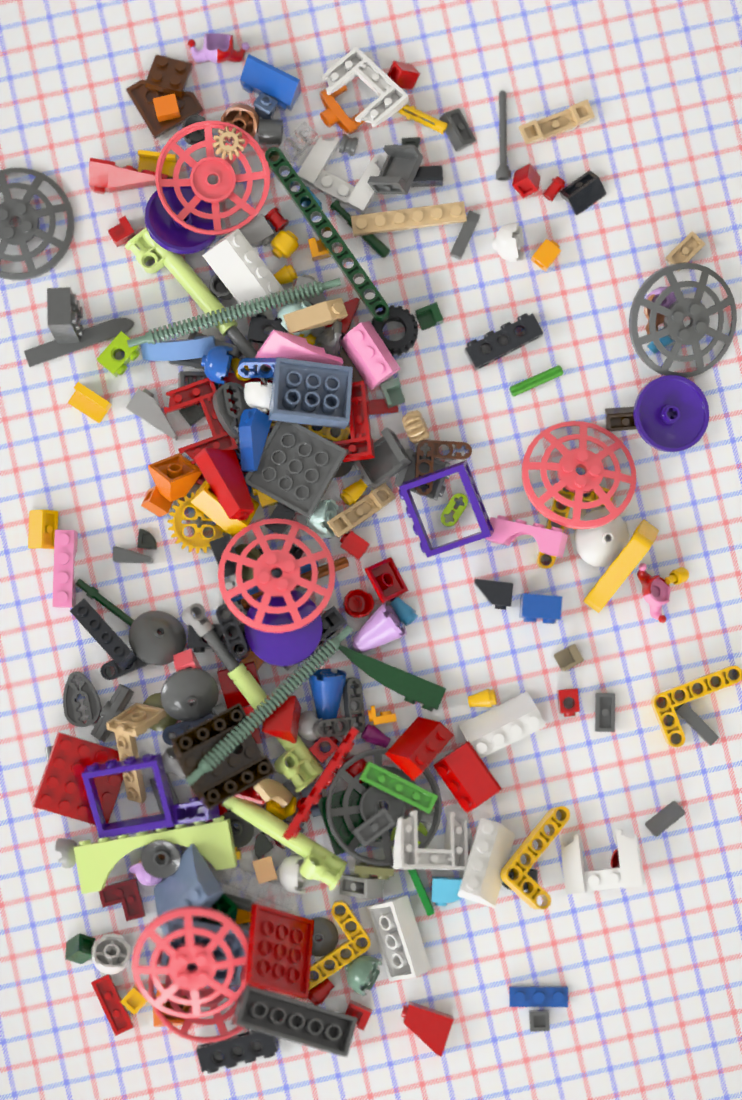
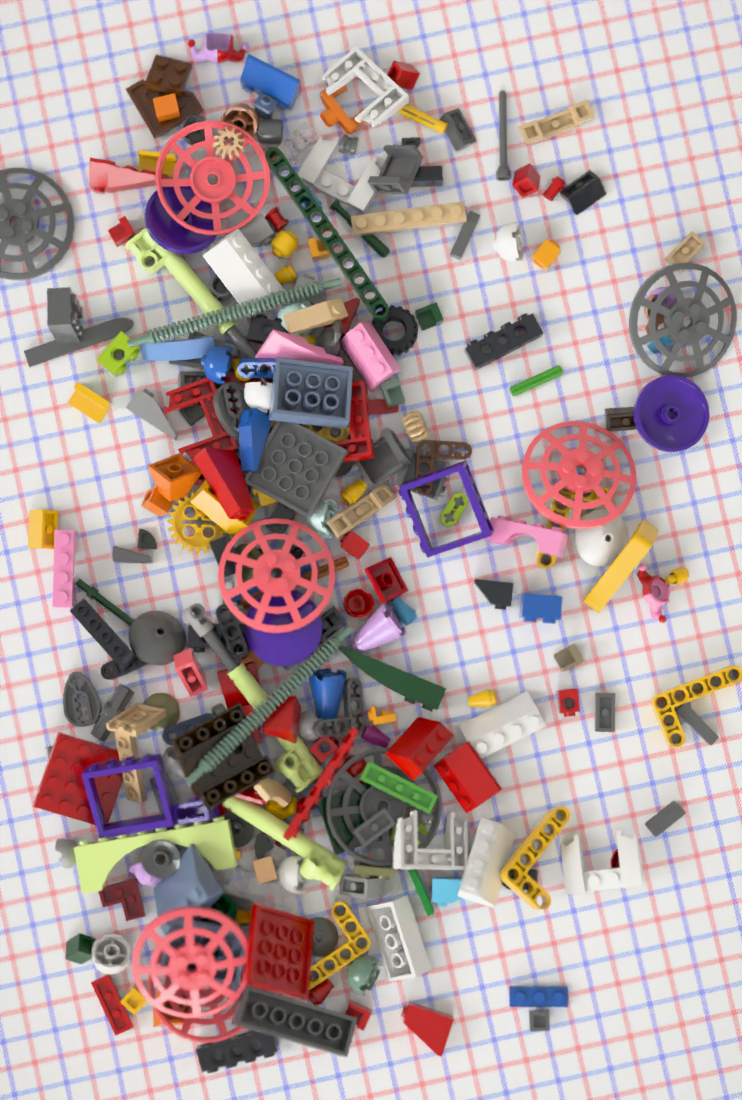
(186, 686): dark grey dish -> none

